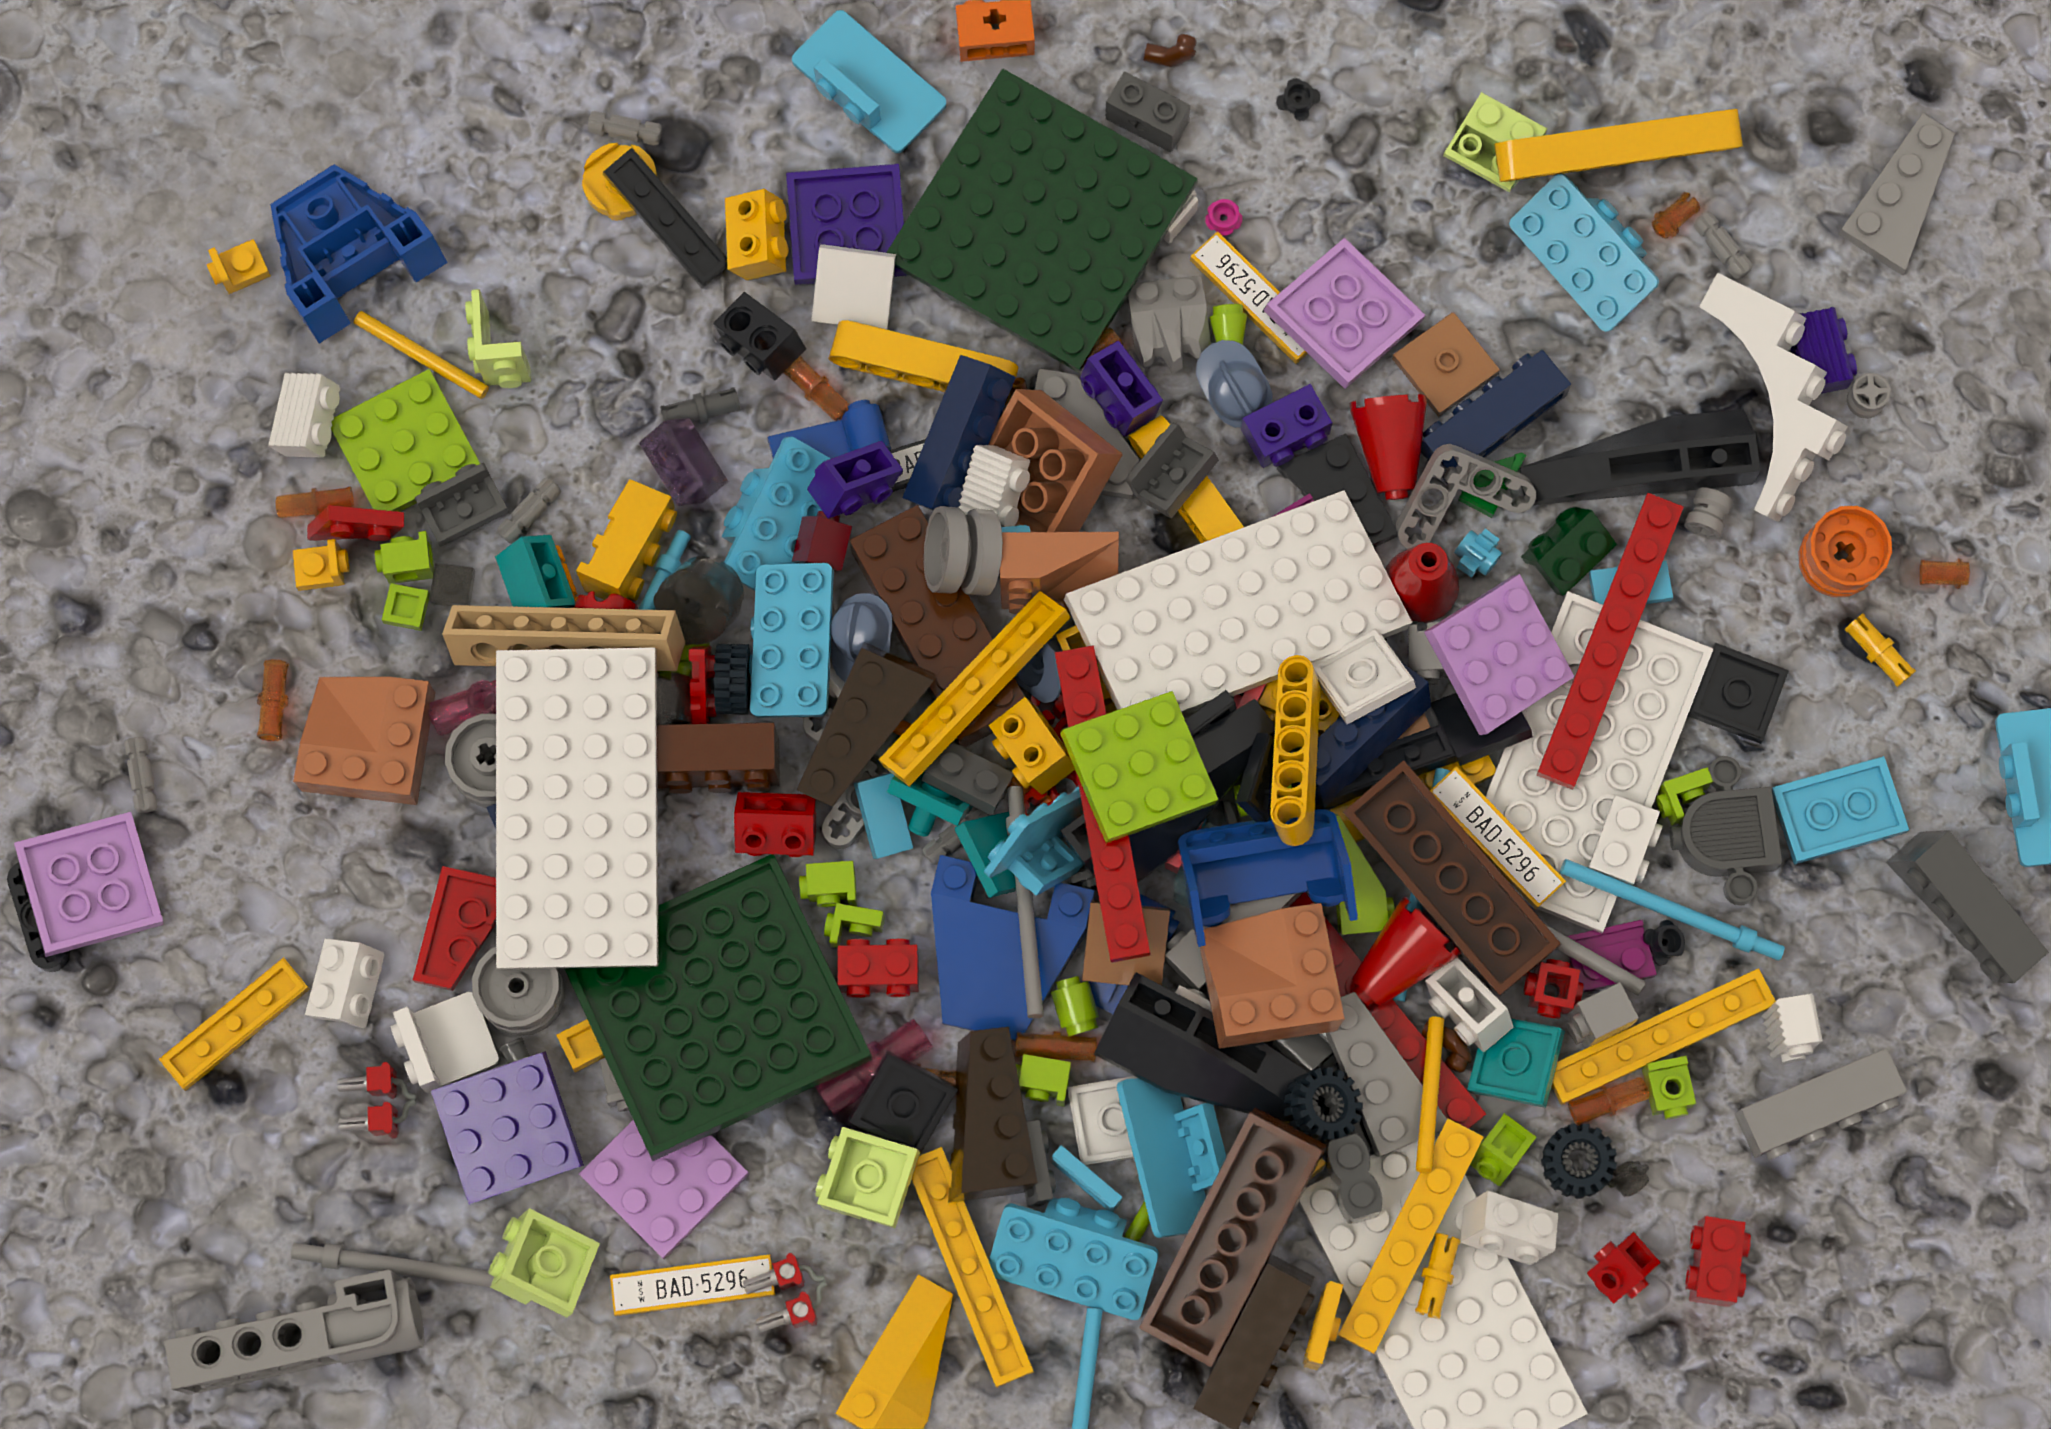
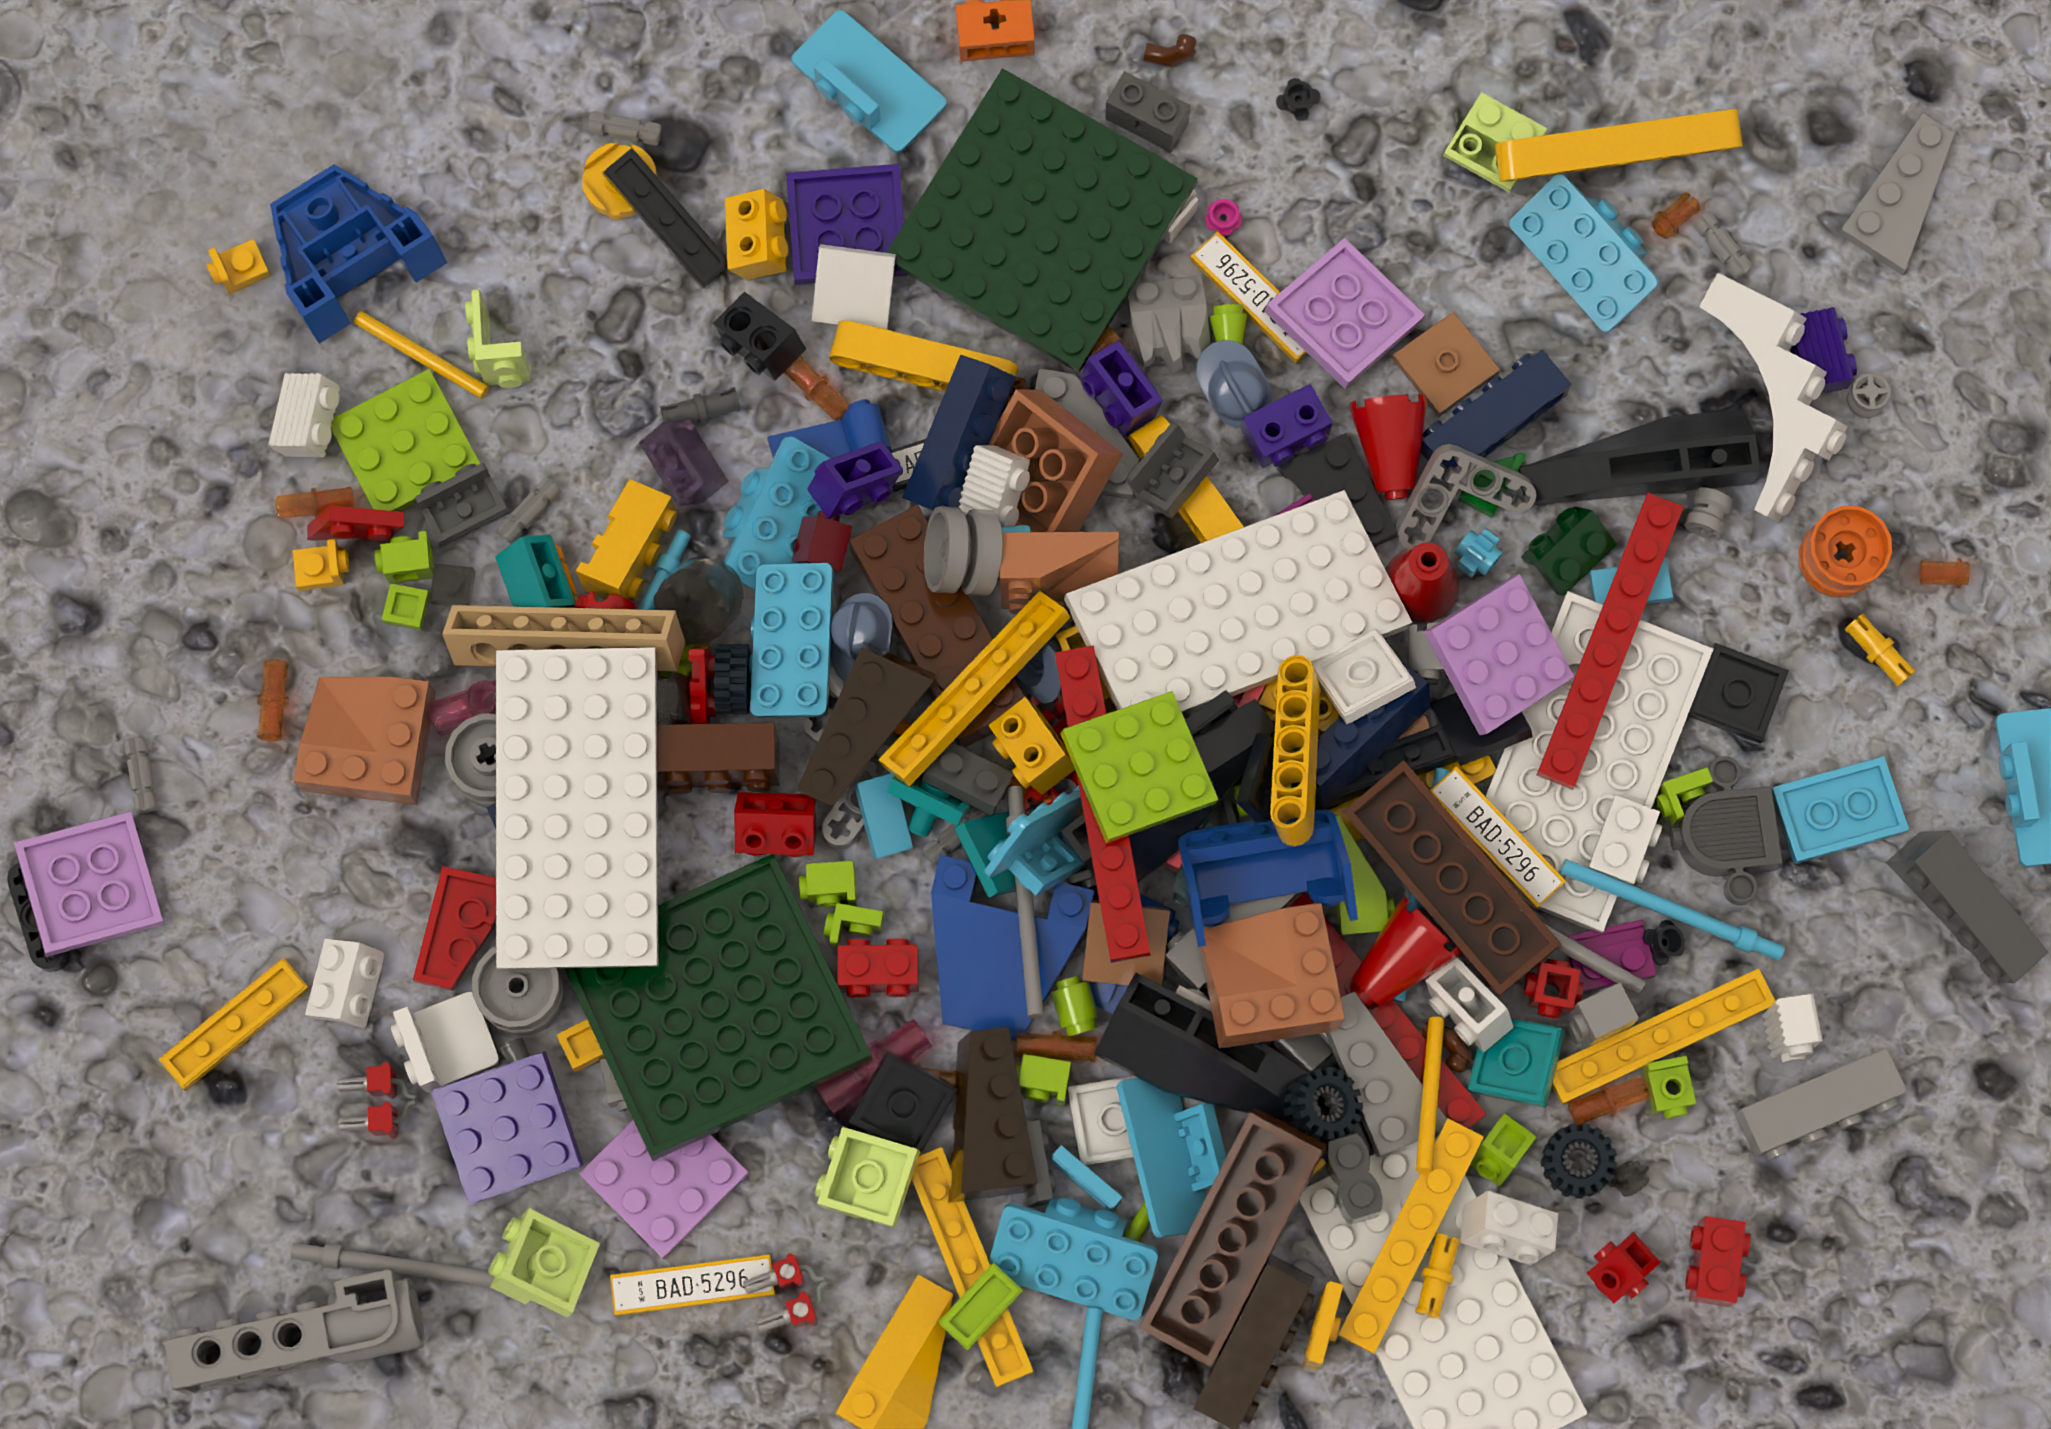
(980, 1306): none -> lime tile

